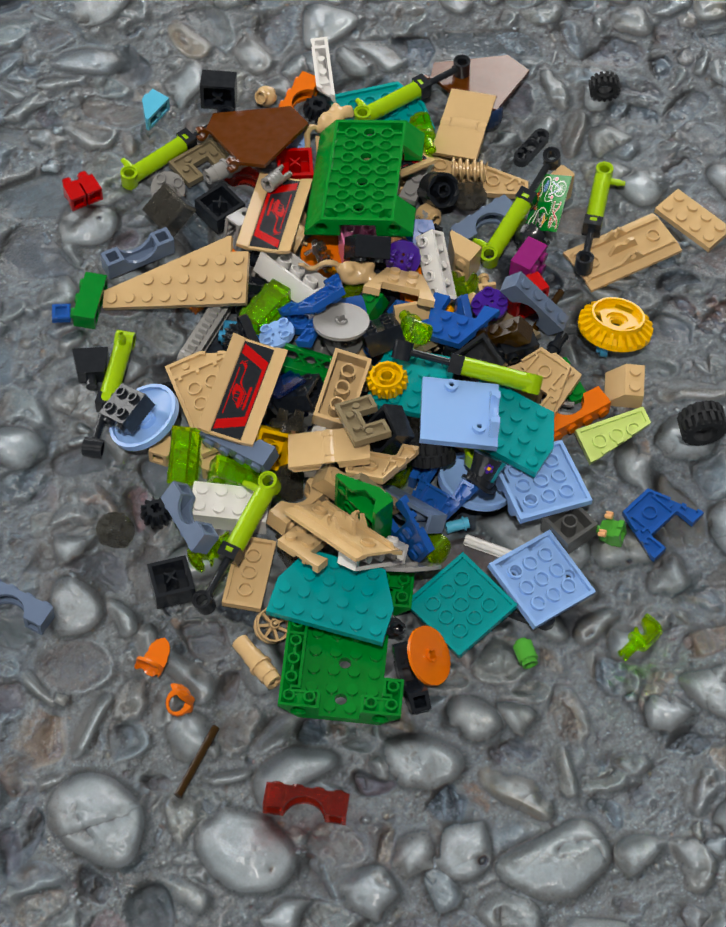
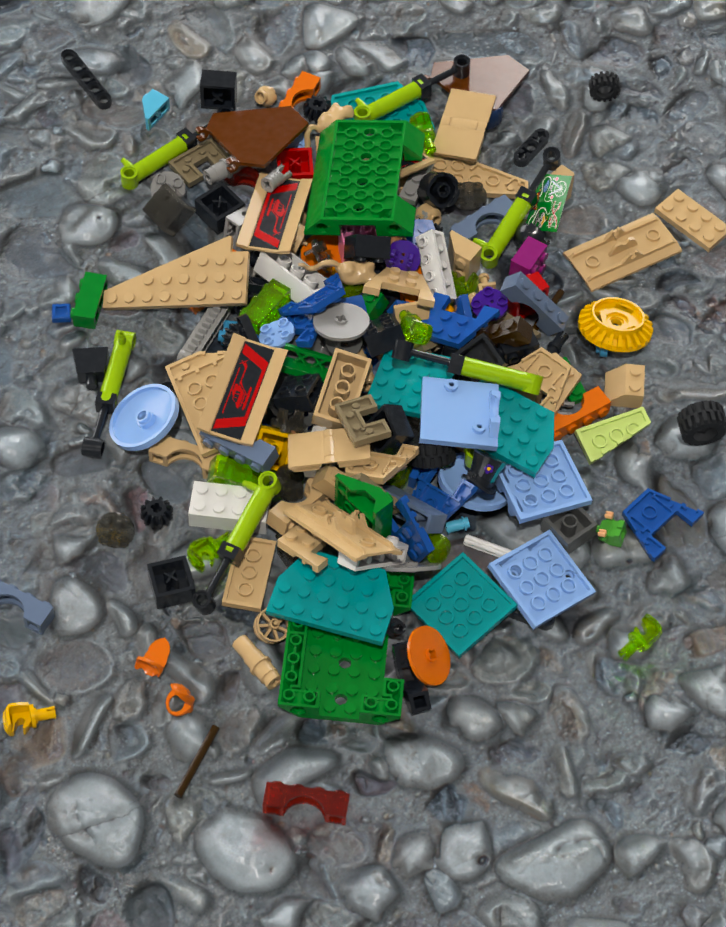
(26, 715): none -> yellow piece
(82, 190): red hips -> none
(86, 85): none -> black beam
(126, 409): black brick -> none
(157, 246): sand blue arch -> none
(179, 503): sand blue arch -> none
(184, 455): clear neon green brick -> none
(287, 383): clear blue piece -> none
(322, 67): white wedge -> none
(387, 380): yellow gear -> none
(469, 170): tan piece -> none
(525, 653): bright green brick -> none
(594, 214): piece -> none

